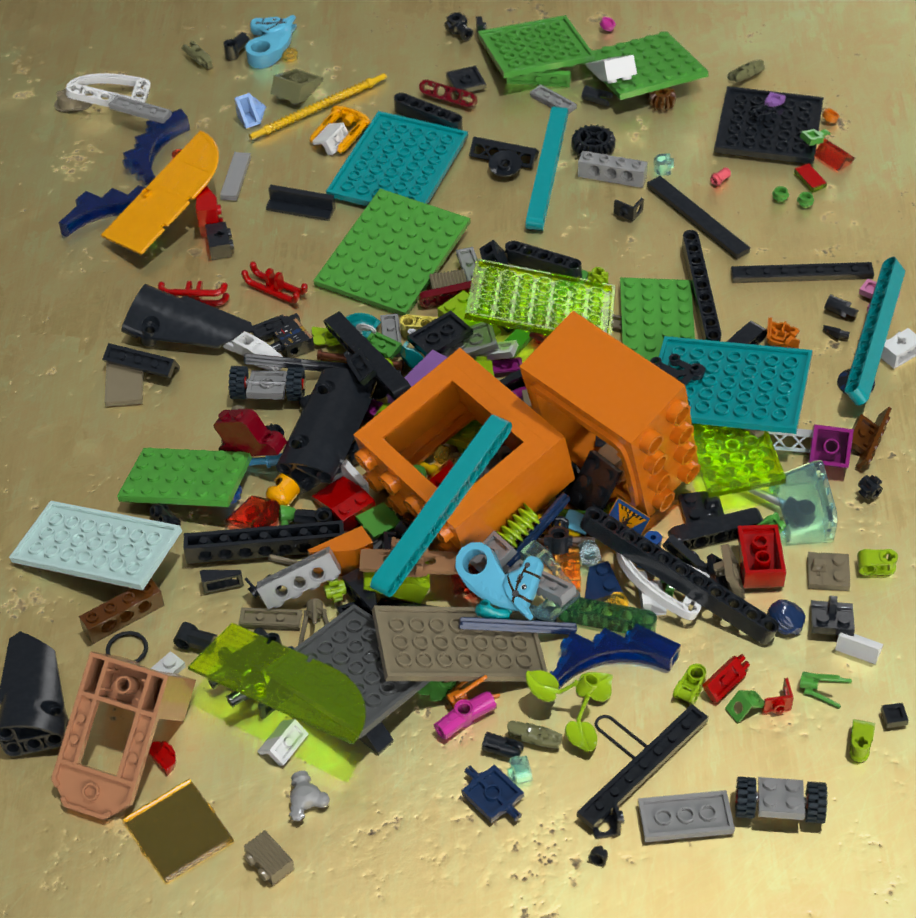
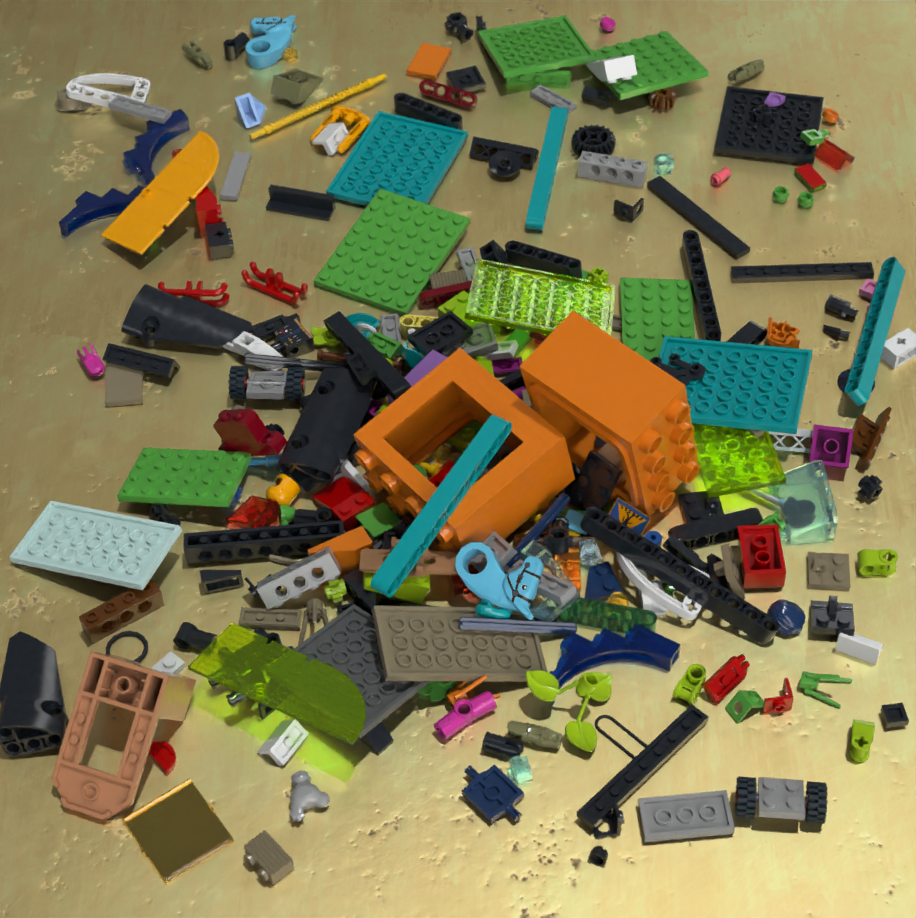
(92, 361): none -> dark pink arm
(429, 61): none -> orange tile
(519, 525): lime piece -> none

